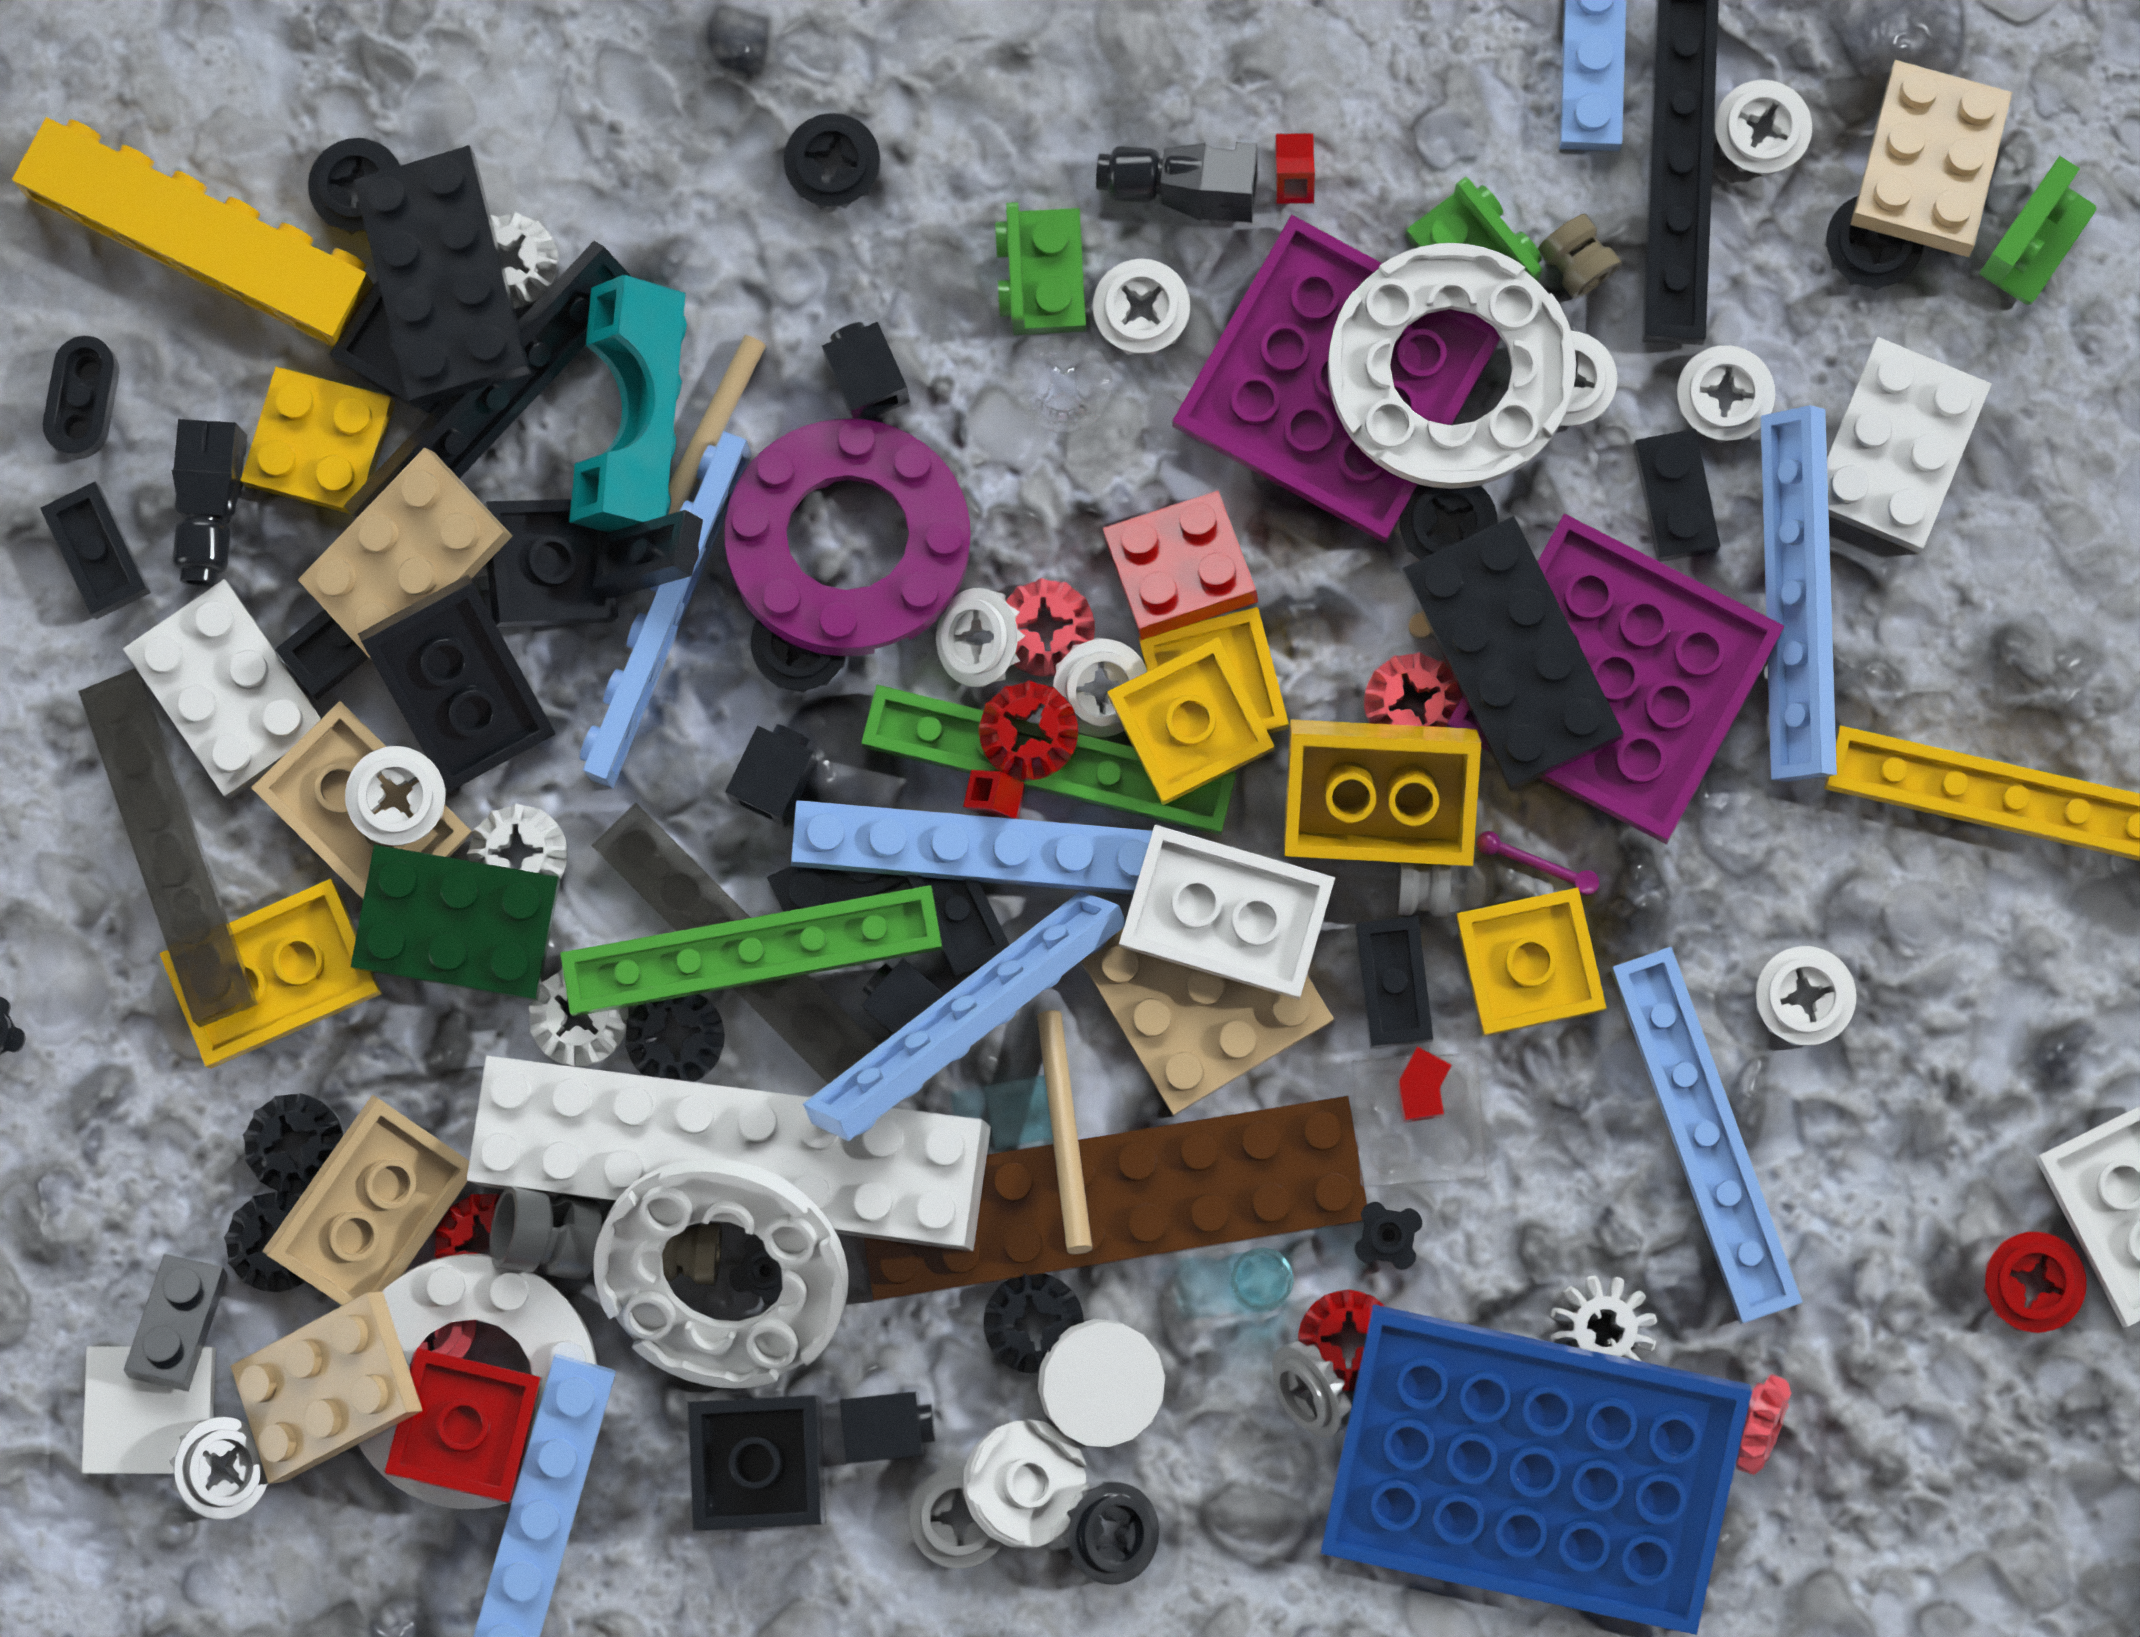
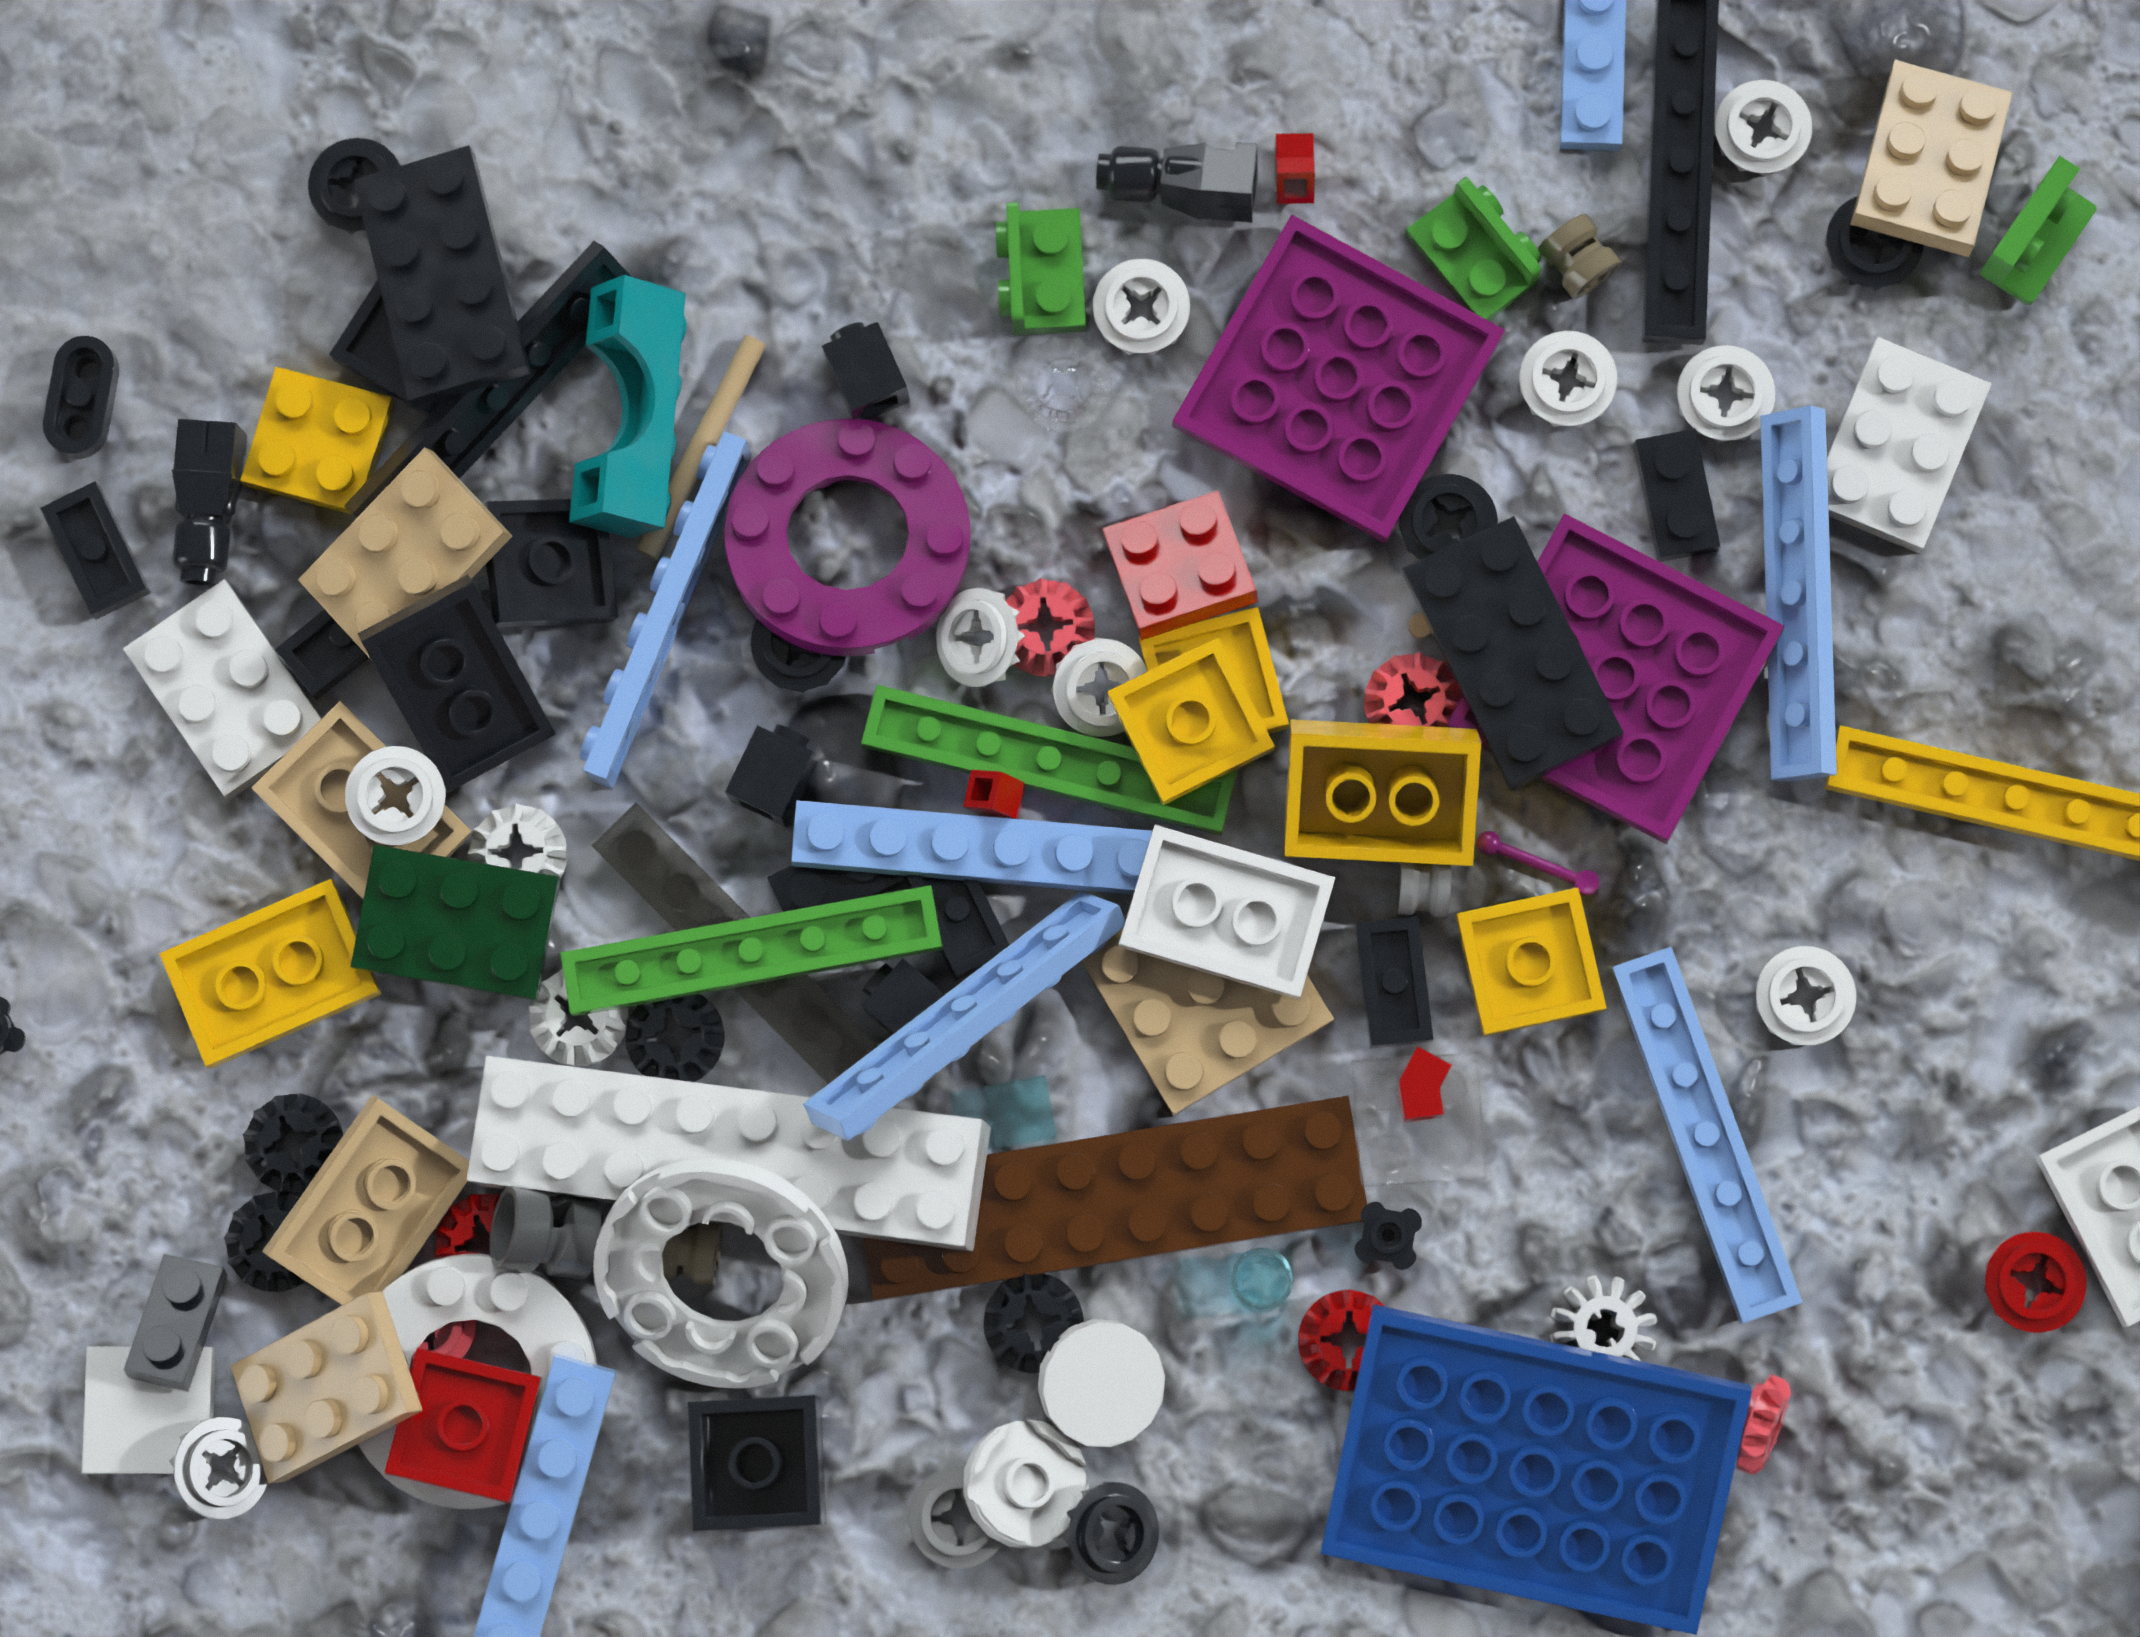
(167, 848): clear smoke plate -> none
(192, 231): yellow brick -> none
(537, 255): white gear -> none
(648, 554): black plate -> none
(748, 1275): black plate -> none
(816, 139): black gear -> none
(886, 1427): black brick -> none
(1035, 758): red gear -> none
(1064, 1132): tan bar -> none
(1310, 1389): light grey gear -> none
(1466, 281): white plate -> none

